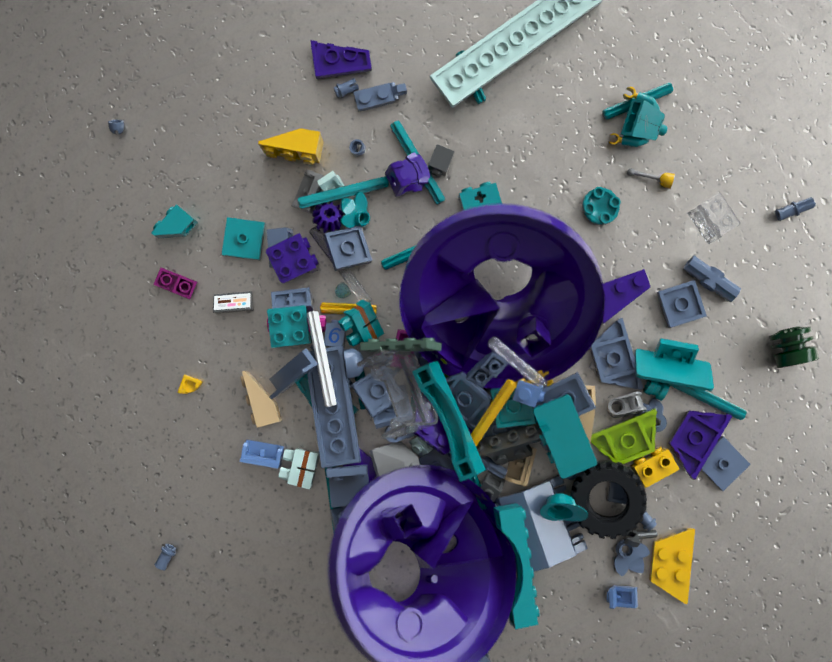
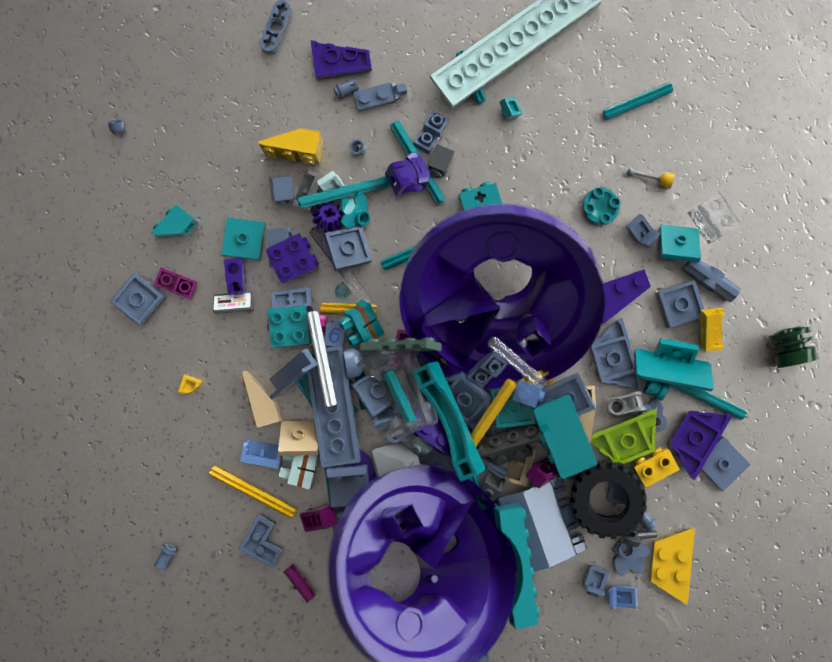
(137, 299): none -> sand blue plate
(235, 276): none -> dark purple leg
(252, 492): none -> yellow axle
(256, 544): none -> sand blue plate
(272, 19): none -> sand blue beam
(281, 189): none -> sand blue brick
(298, 438): none -> tan plate
(299, 583): none -> magenta pin
(320, 519): none -> magenta slope
(399, 396): none -> teal axle
(431, 132): none -> sand blue slope
(510, 108): none -> teal plate
(542, 473): none -> magenta slope
(562, 507): teal piece -> none
(595, 580): none -> sand blue bracket
(642, 122): teal torso -> none
(642, 231): none -> sand blue bracket
(679, 243): none -> teal plate
(711, 329): none -> yellow hinge
(795, 208): sand blue axle -> none

